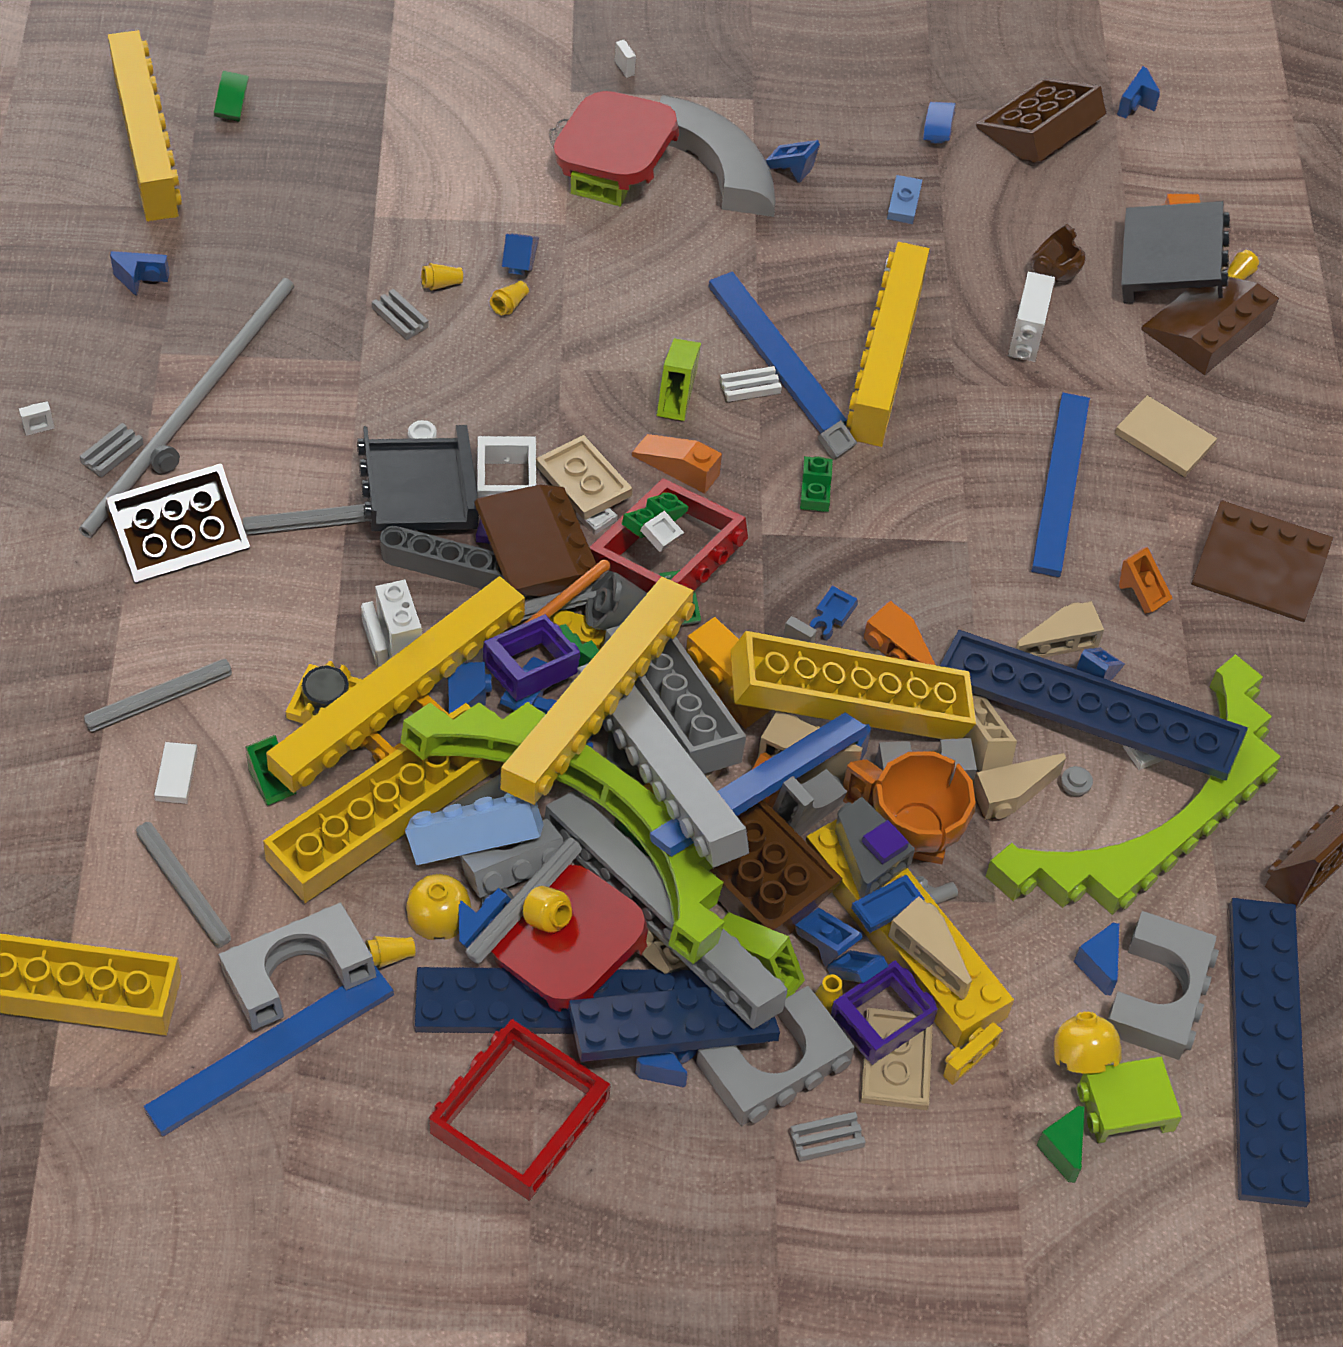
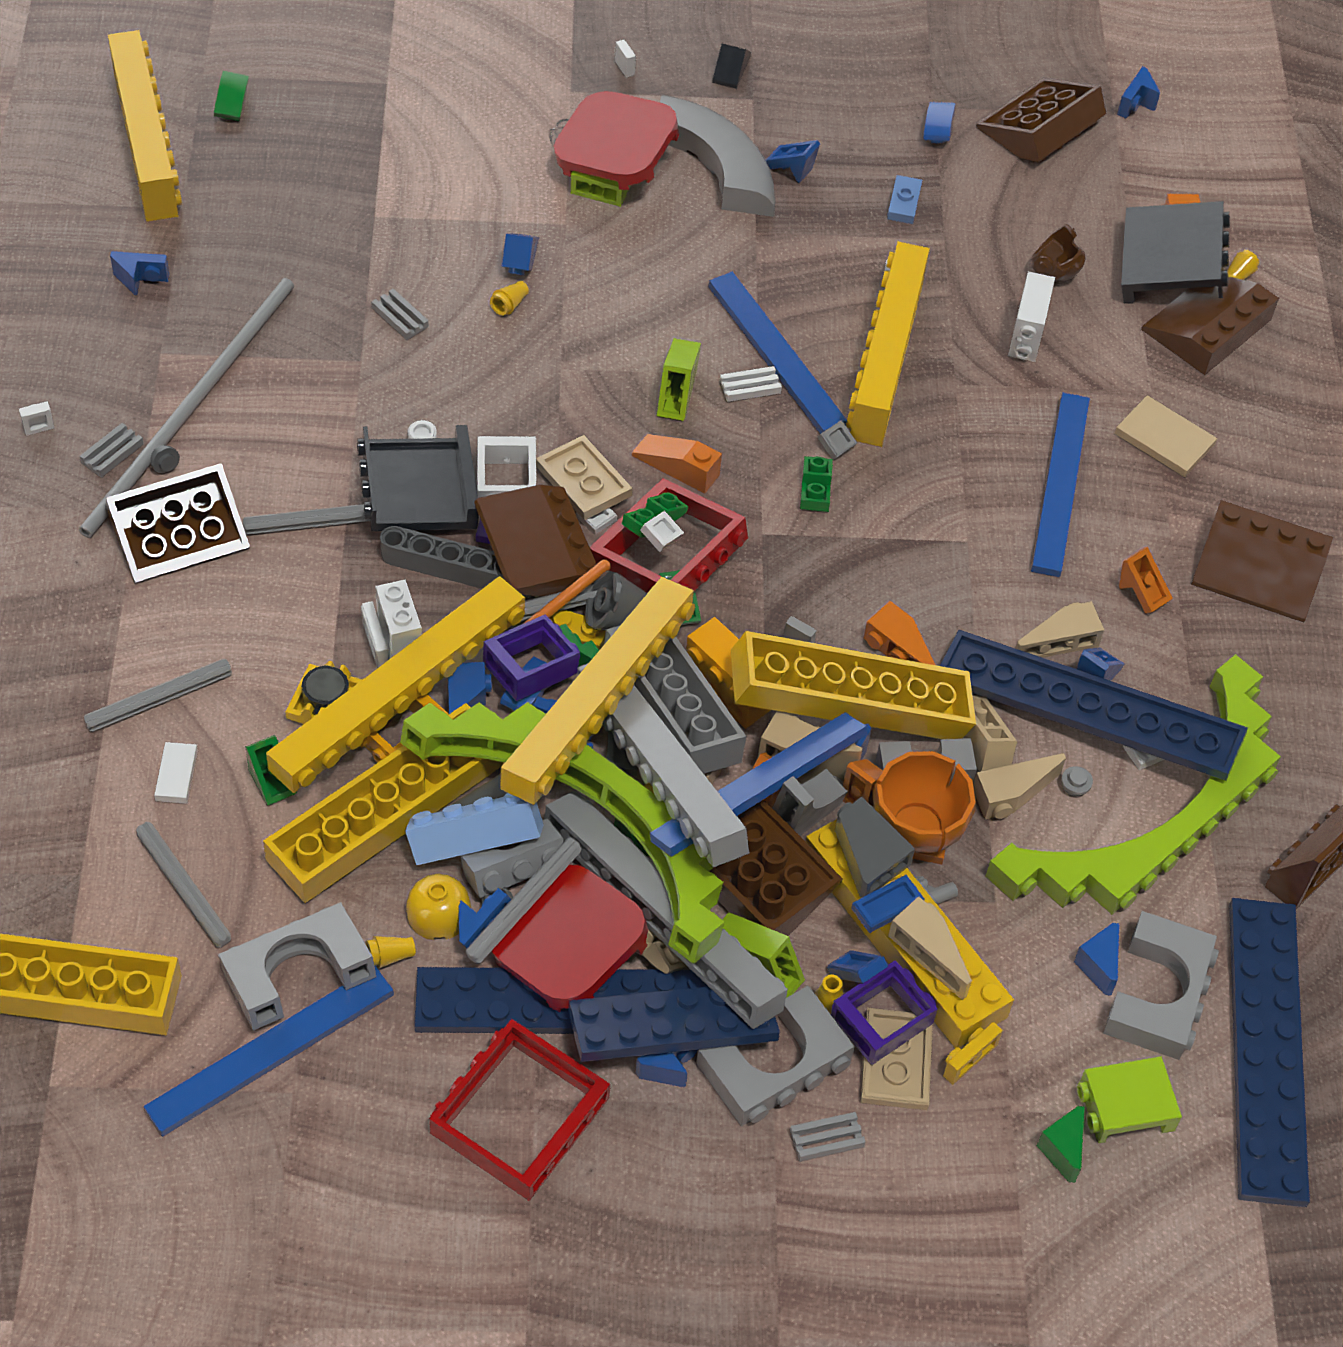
(439, 276): yellow cone -> none
(547, 909): yellow head -> none
(730, 65): none -> black slope
(828, 934): blue slope -> none
(833, 608): blue plate -> none
(885, 841): dark purple tile -> none
(1087, 1044): yellow cylinder -> none

